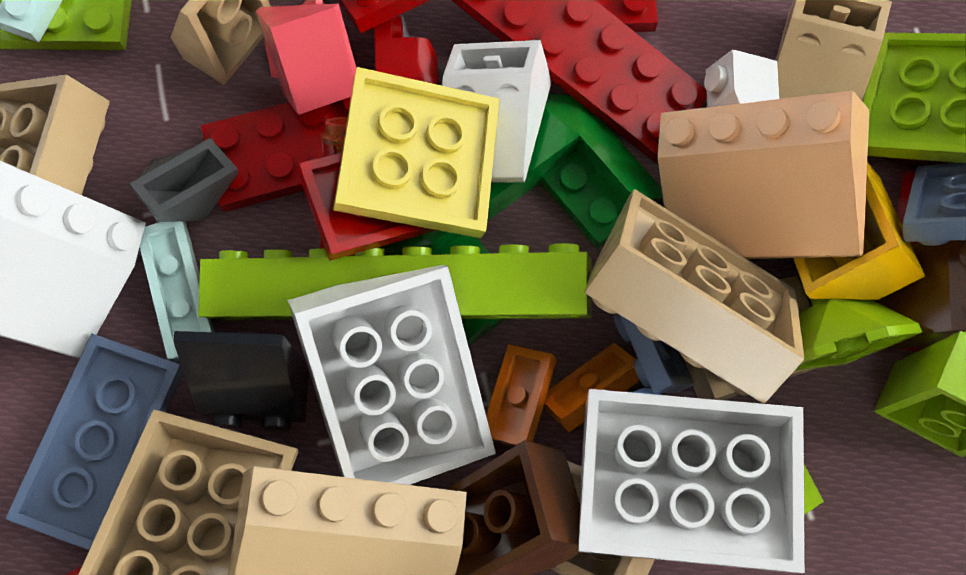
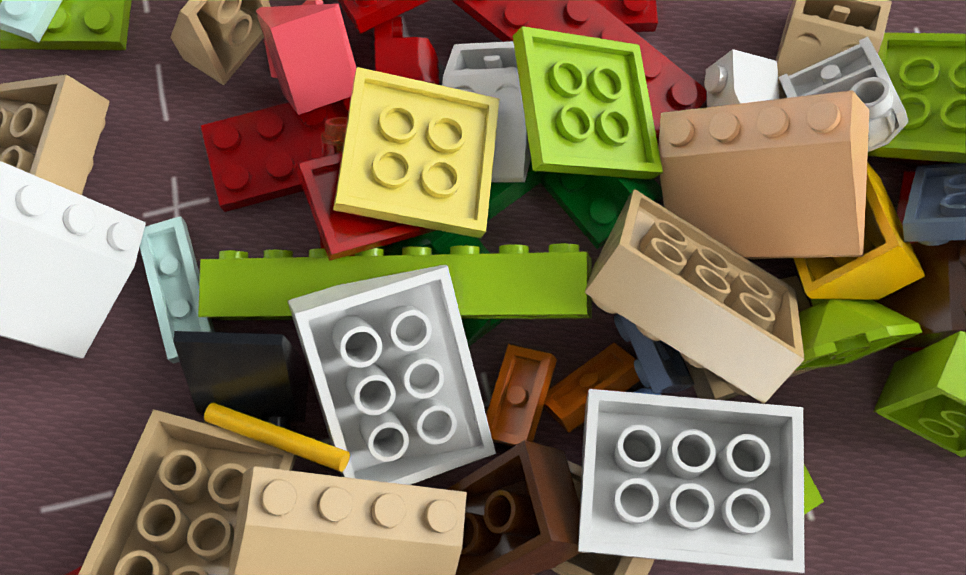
(92, 440): sand blue plate -> none
(185, 183): dark grey slope -> none
(277, 437): none -> yellow bar
(586, 105): none -> lime plate
(866, 75): none -> white slope

